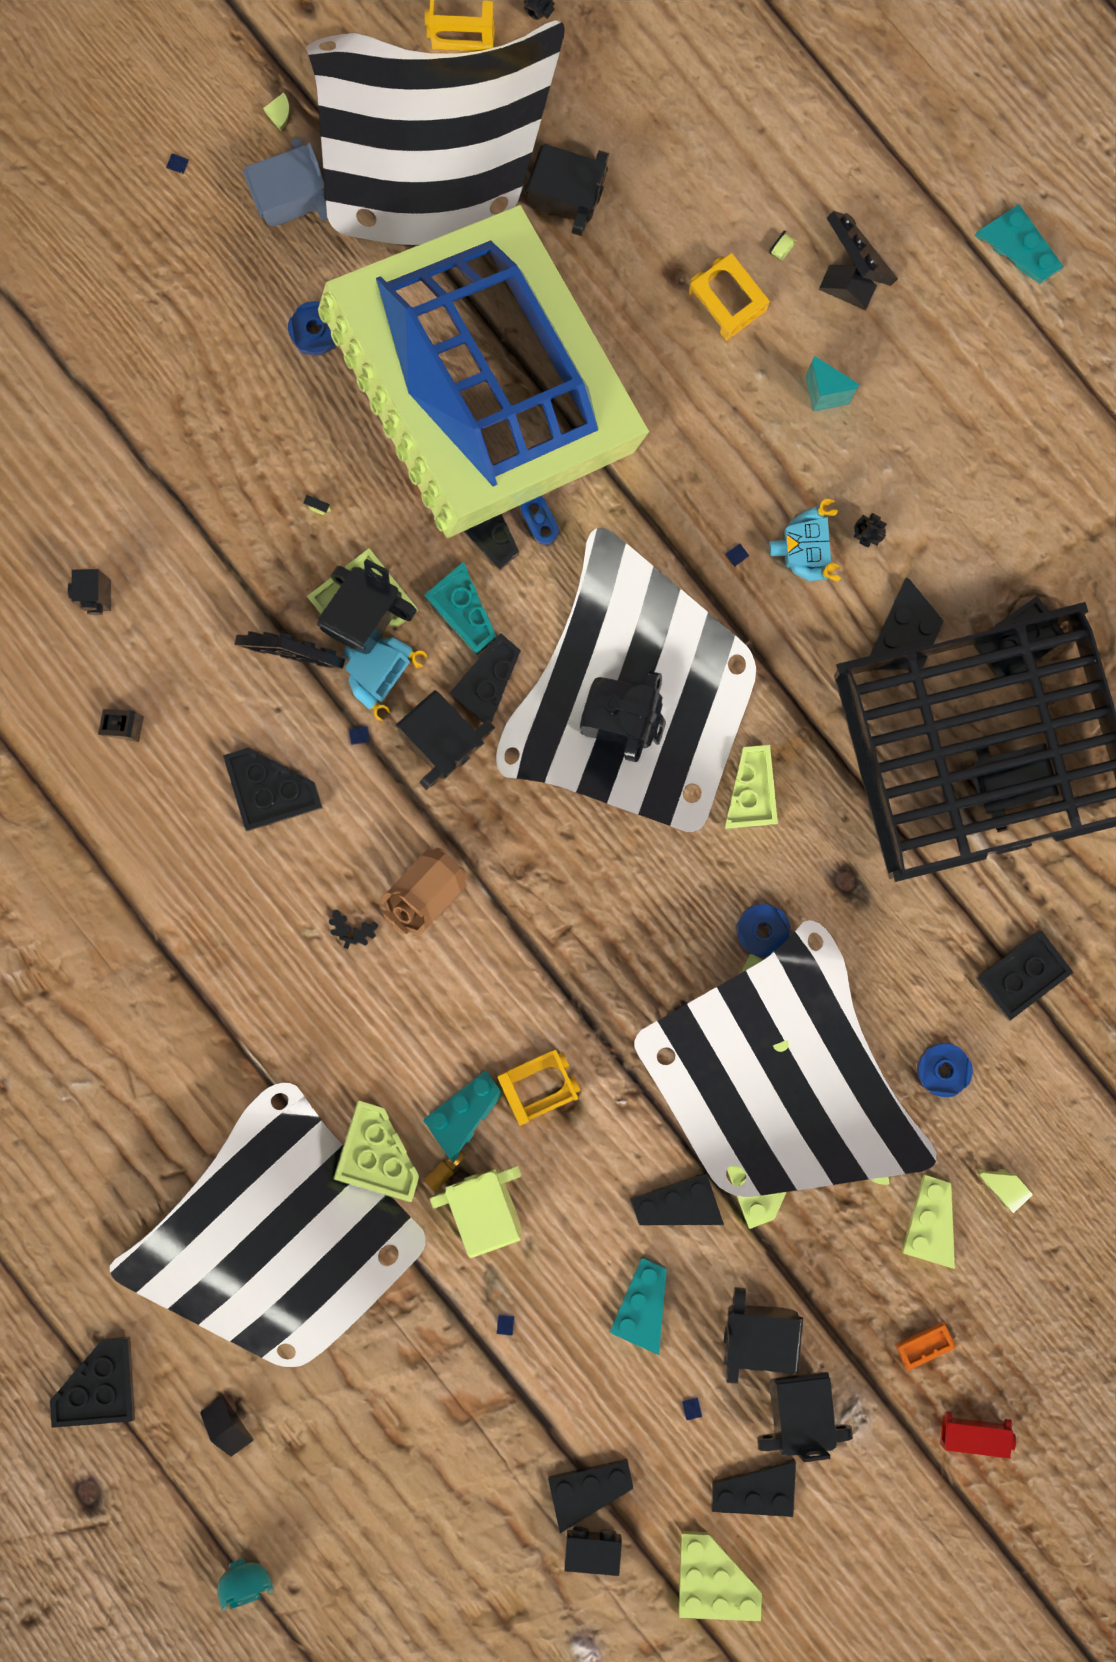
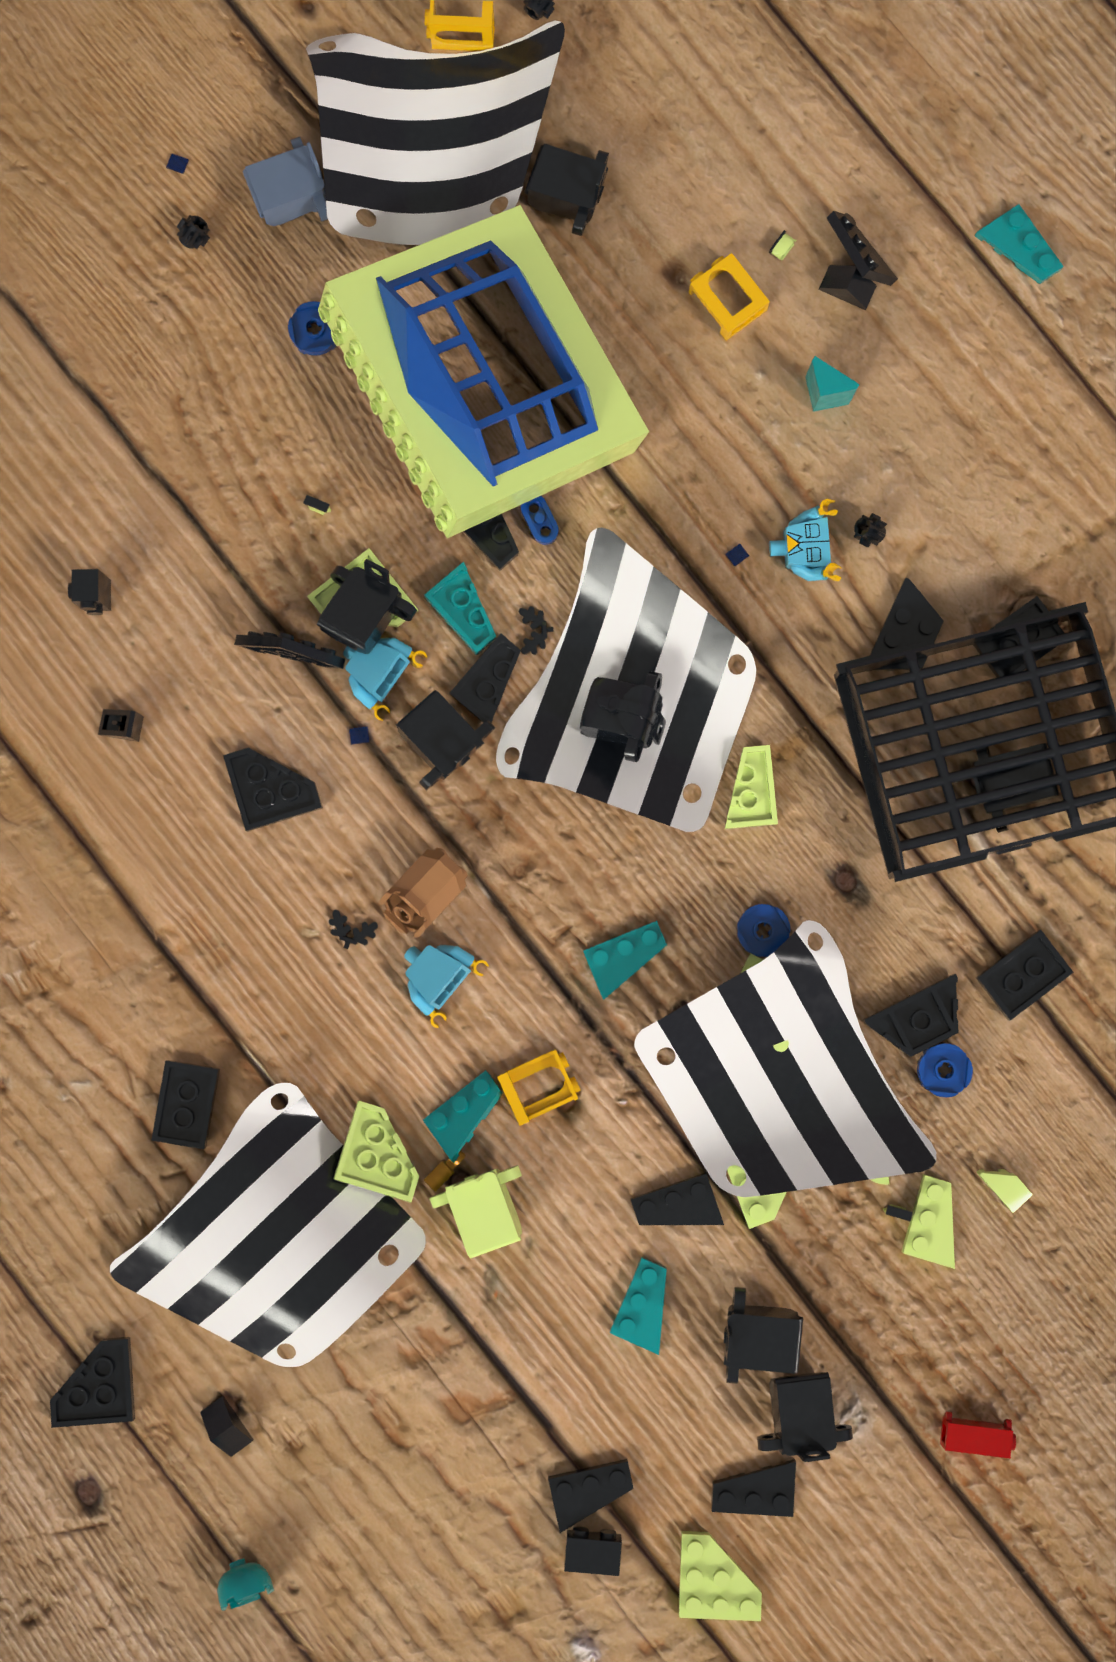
(185, 1104): none -> black plate
(193, 232): none -> black gear
(278, 111): yellowish green tile -> none
(437, 975): none -> medium azure torso
(505, 1325): clear blue window -> none
(538, 621): none -> black animal
(623, 956): none -> teal wing
(692, 1409): clear blue window -> none
(898, 1212): none -> black piece
(920, 1018): none -> black wing
(925, 1346): orange plate -> none

